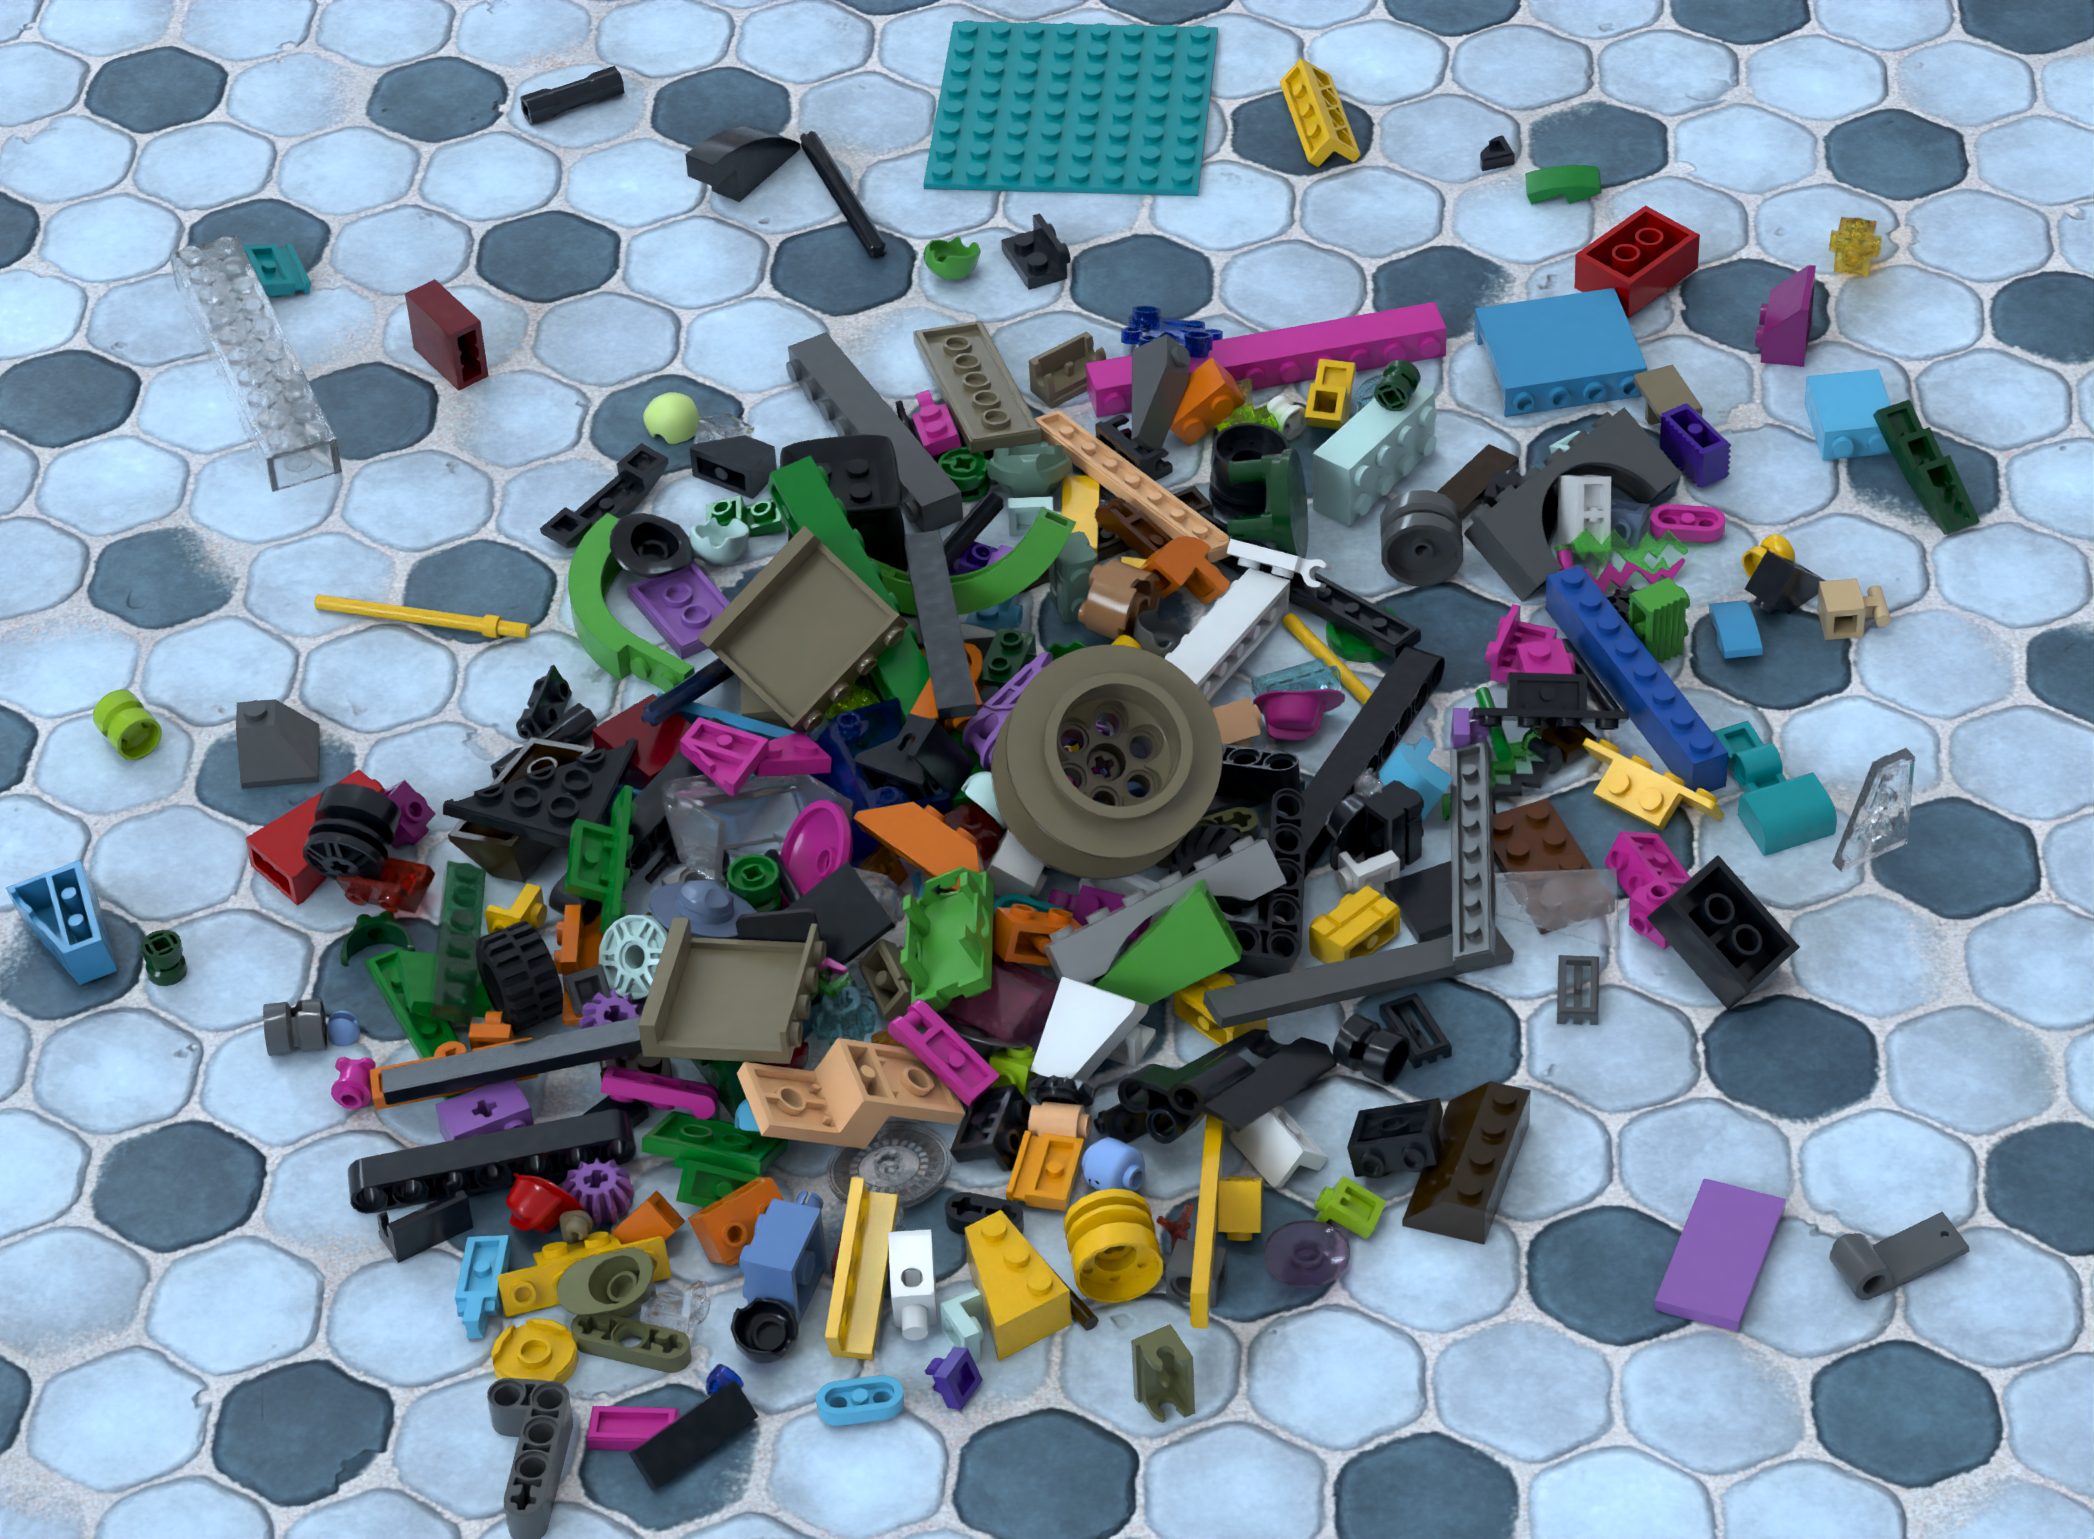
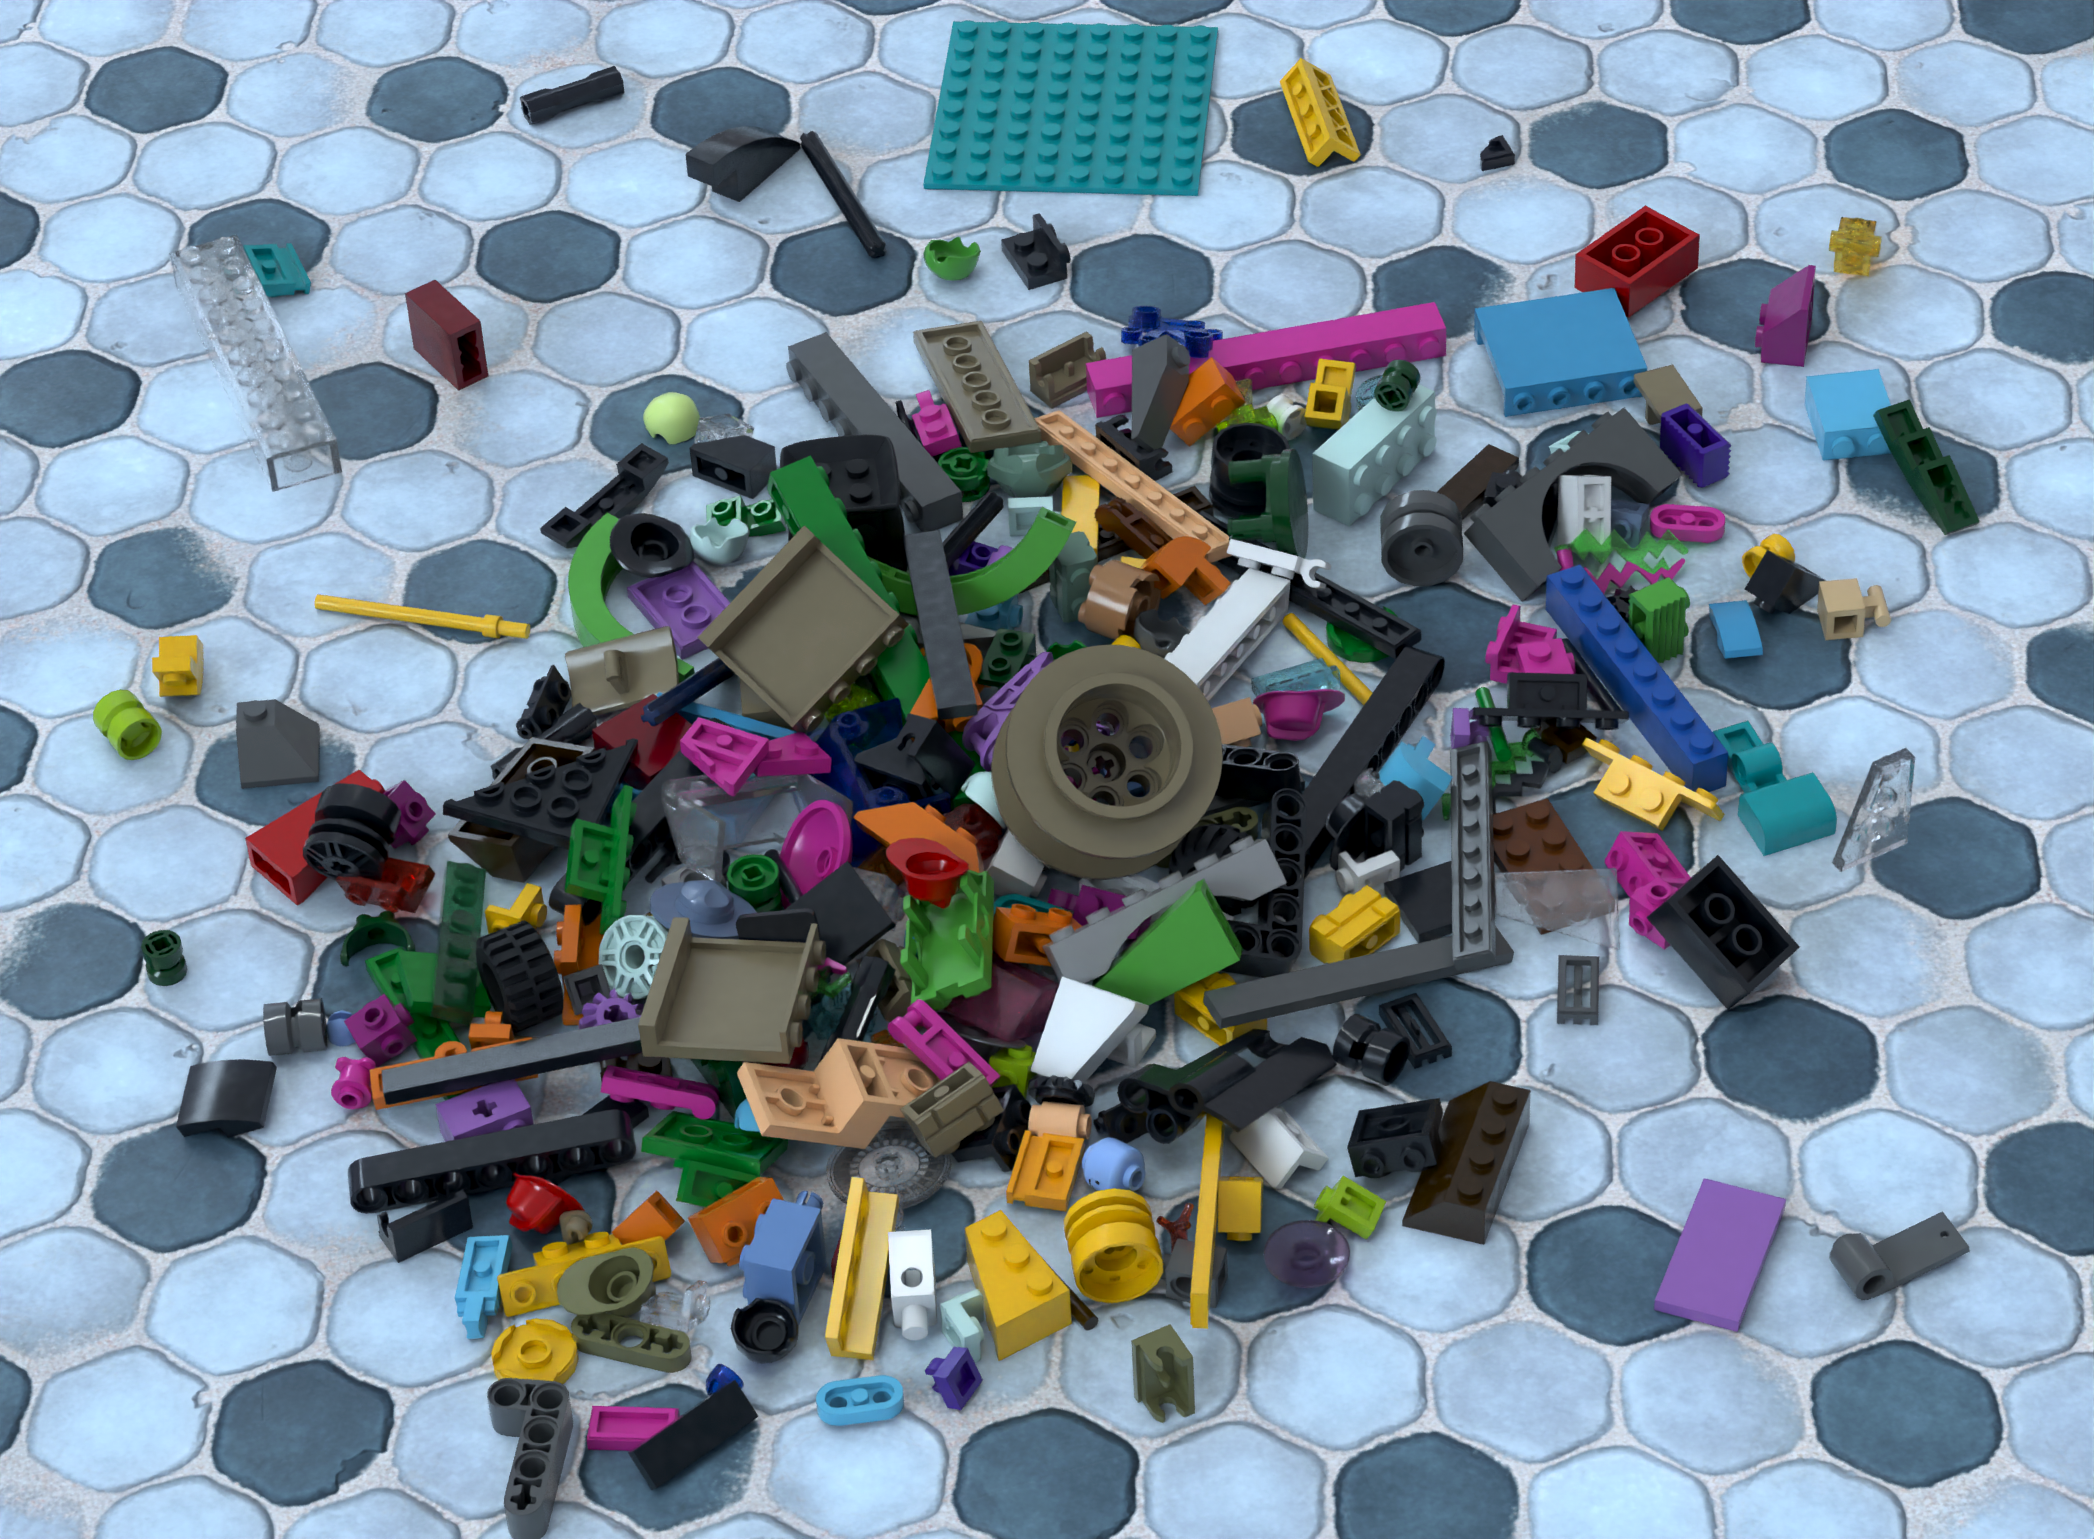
(67, 919): dark azure wedge -> none
(179, 666): none -> yellow brick
(226, 1096): none -> black slope
(382, 1029): none -> magenta brick
(601, 1190): medium lavender gear -> none
(623, 670): none -> dark tan shield
(867, 991): none -> black axle
(928, 869): none -> red piece
(952, 1110): none -> dark tan brick
(977, 1208): black beam -> none
(1573, 181): green slope -> none

